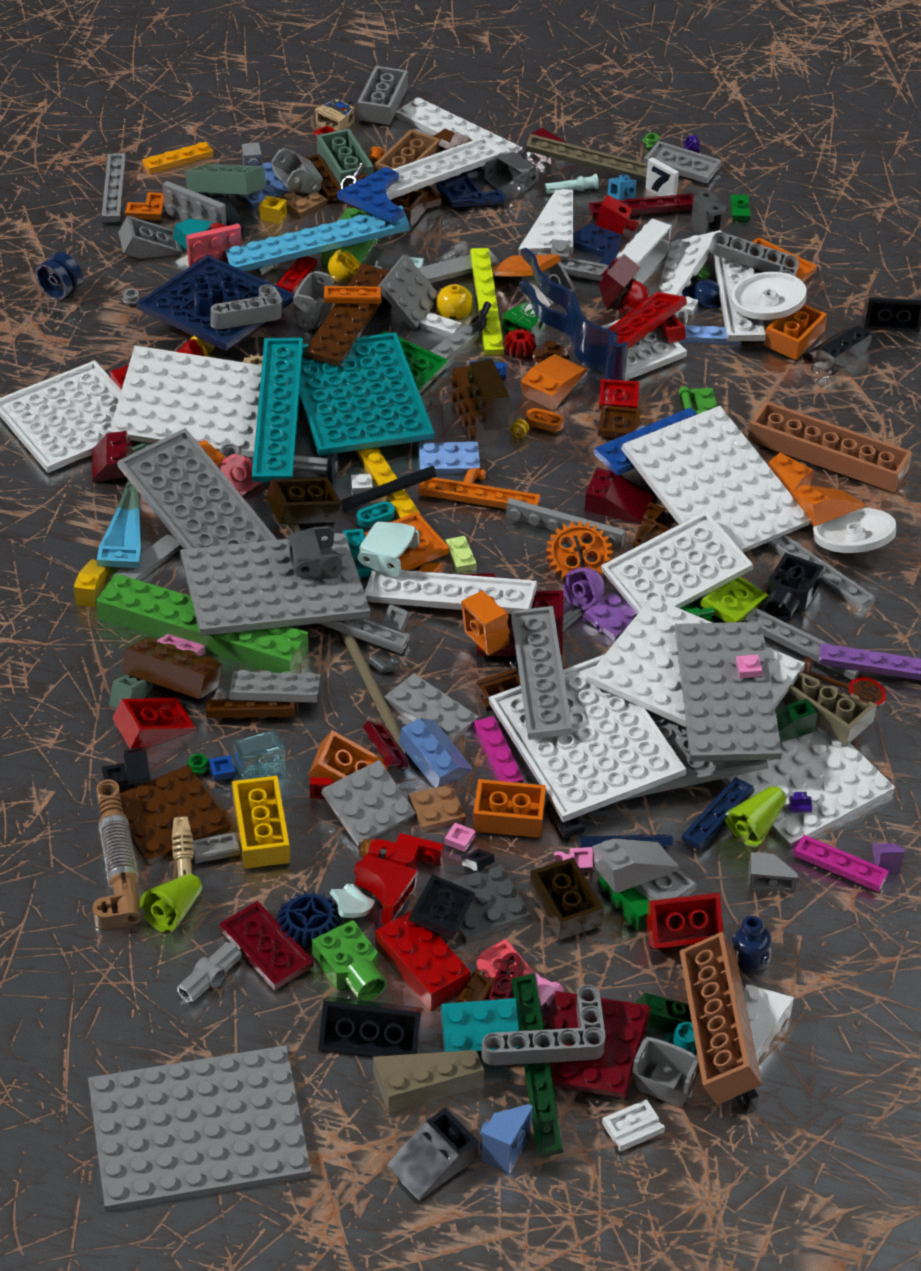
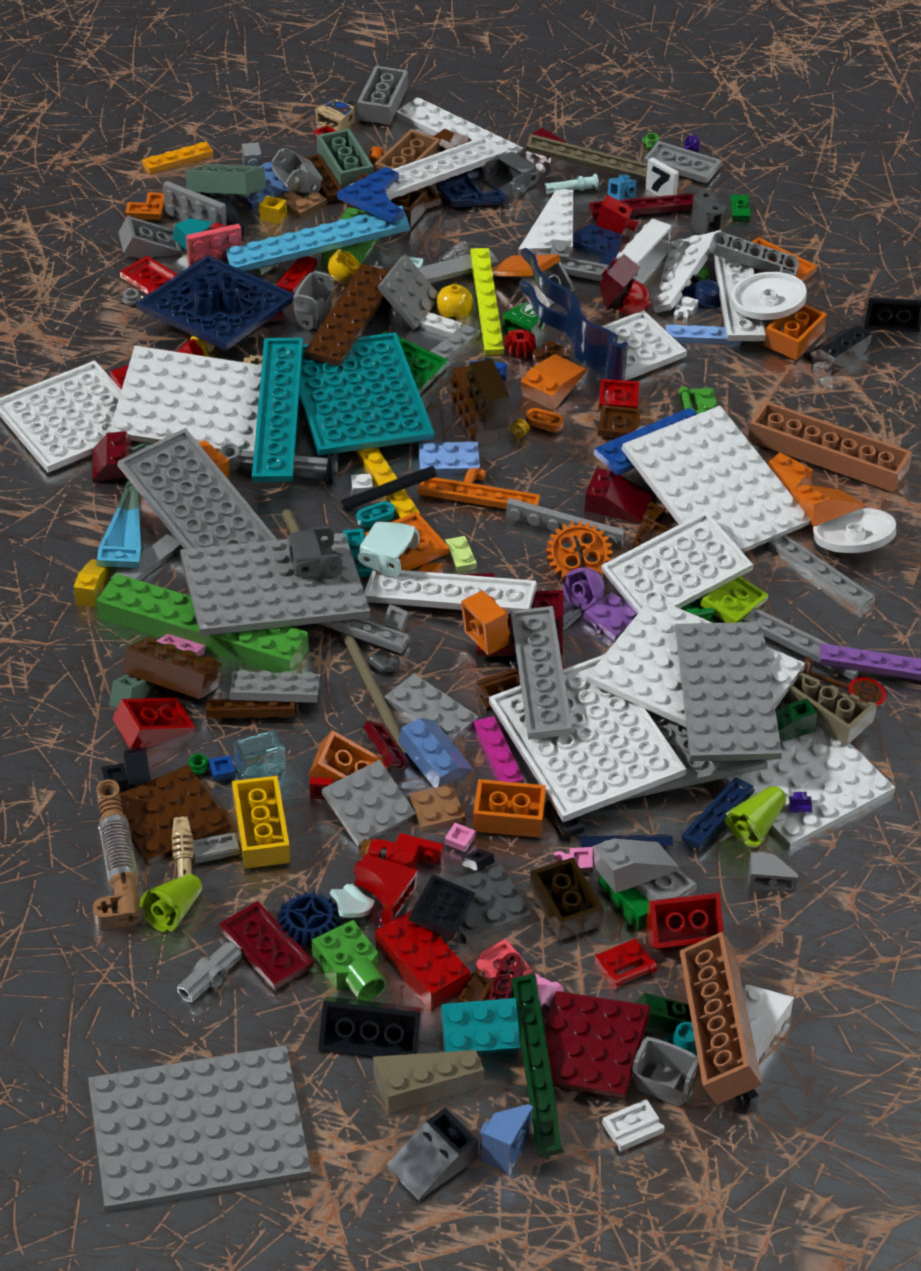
(59, 275): dark blue wheel -> none
(113, 188): light grey plate -> none
(147, 274): none -> red plate
(239, 472): coral tile -> none
(248, 311): light grey beam -> none
(303, 500): dark brown brick -> none
(351, 179): dark grey bar -> none
(352, 294): orange tile -> none
(478, 323): black plate -> none
(554, 1038): light grey beam -> none
(622, 958): none -> red plate
(647, 317): red plate -> none
(673, 330): red slope -> none
(748, 666): bright pink plate -> none
(752, 945): dark blue piece -> none
(792, 586): black brick -> none
(841, 863): dark pink plate -> none
(888, 856): medium lavender slope -> none

